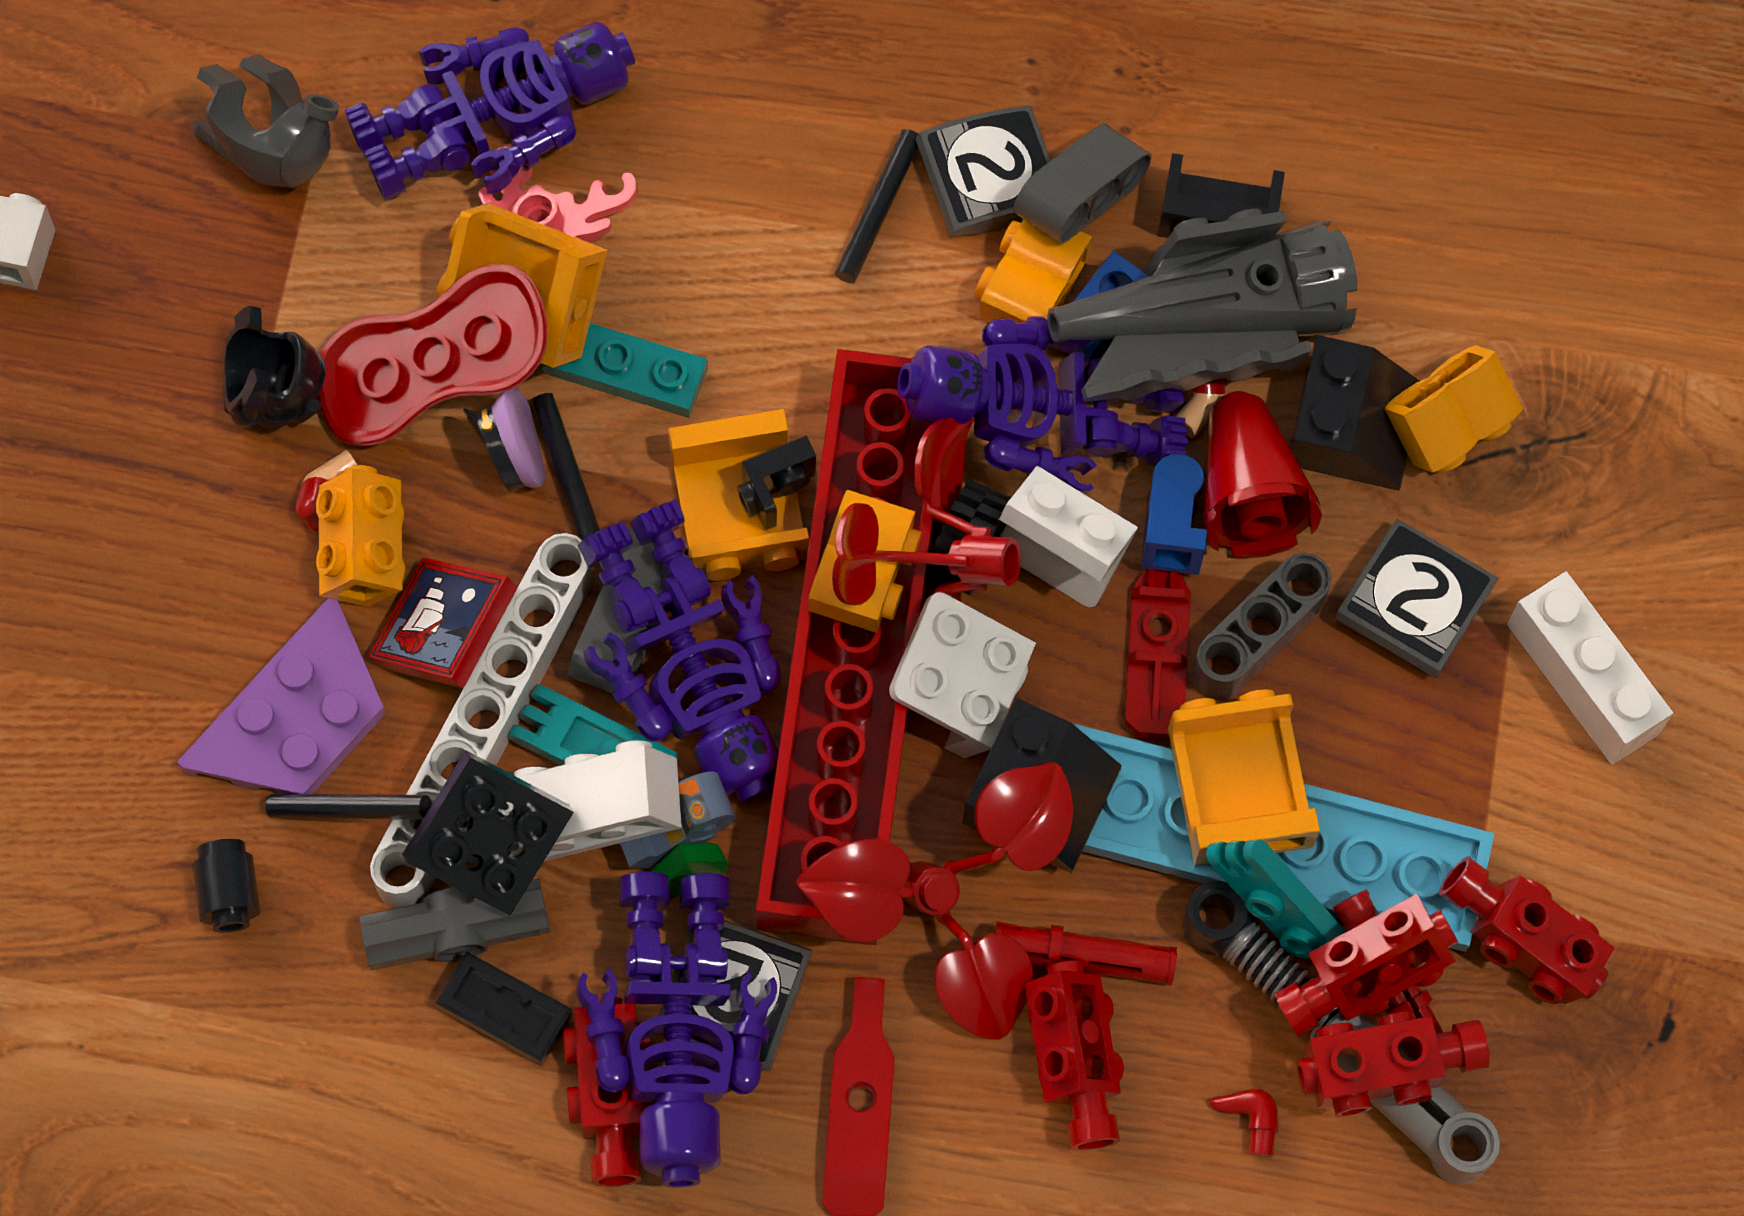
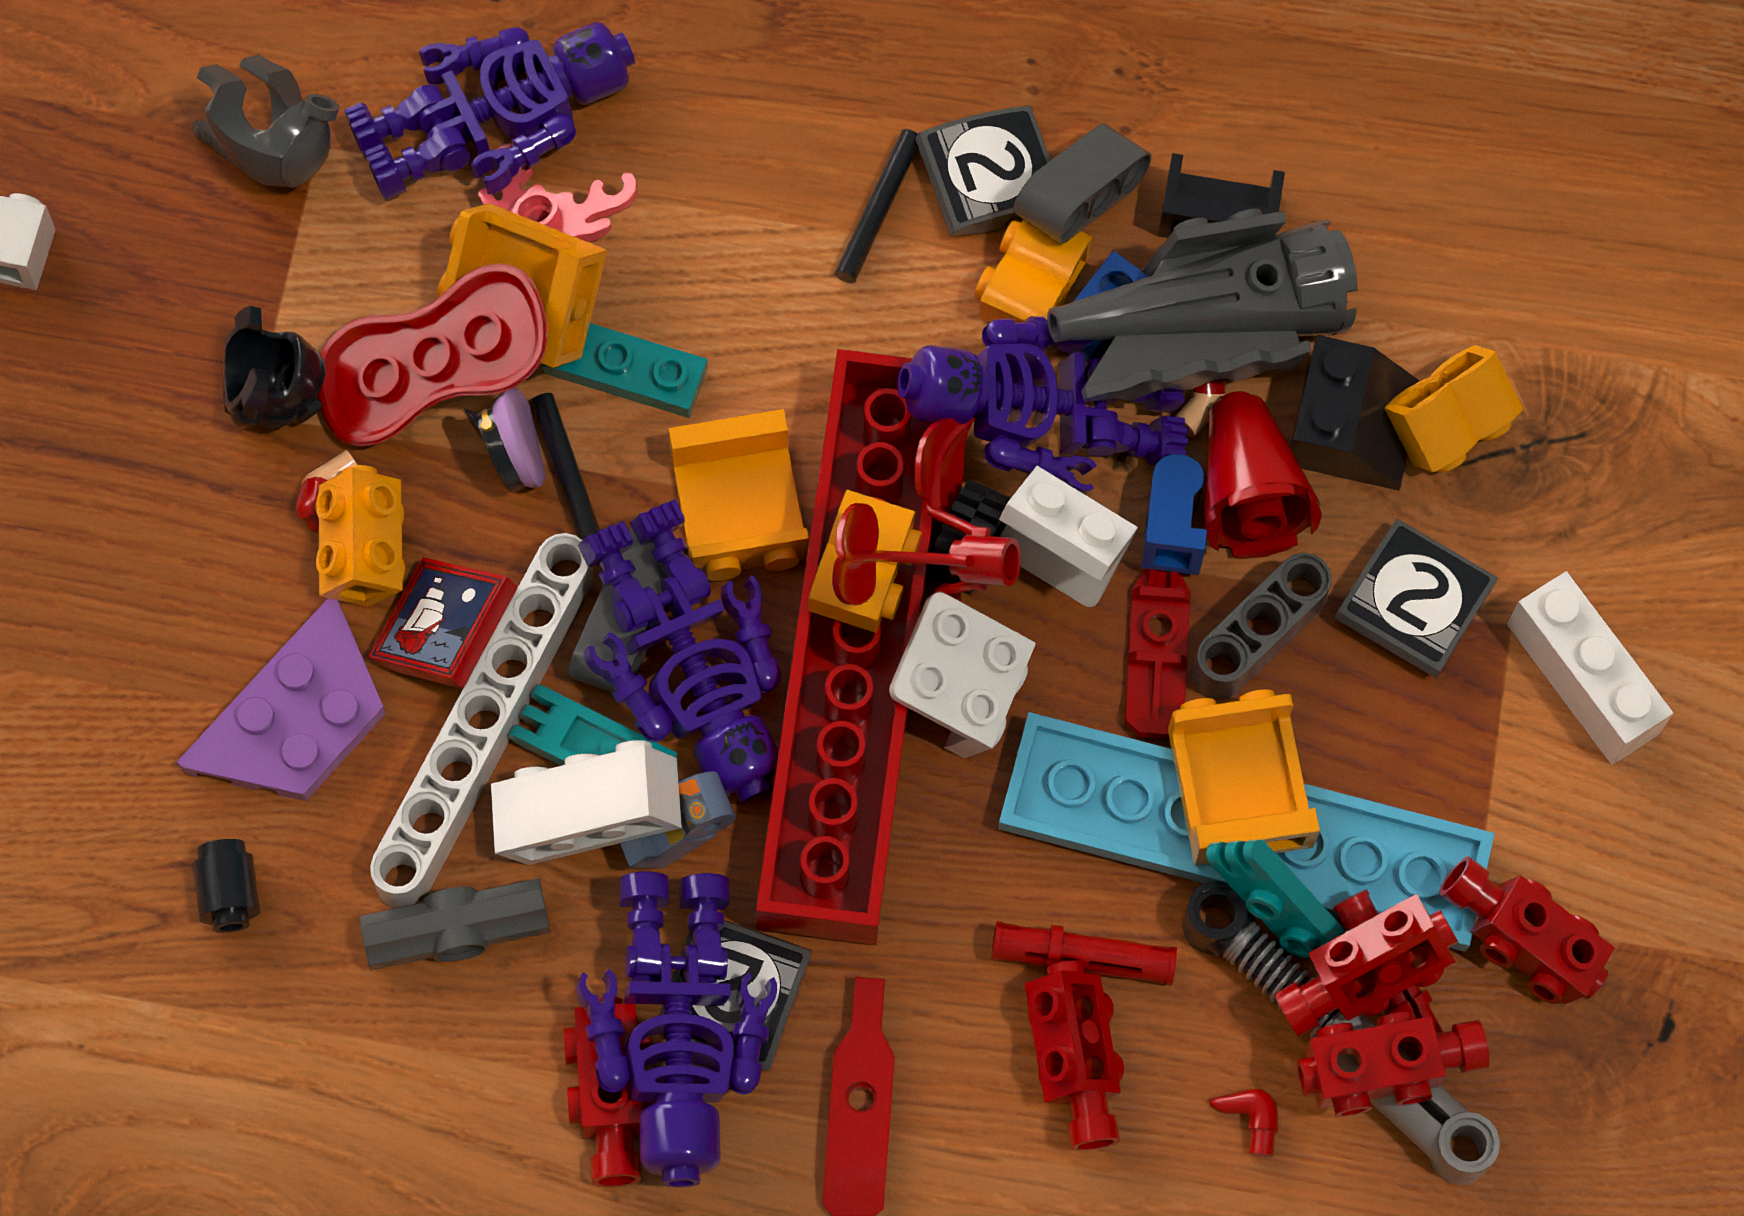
(347, 806): black bar -> none
(487, 835): black plate -> none
(504, 1008): black plate -> none
(690, 860): green tile -> none
(779, 471): black bracket -> none
(867, 880): red plant -> none
(1036, 737): black slope -> none

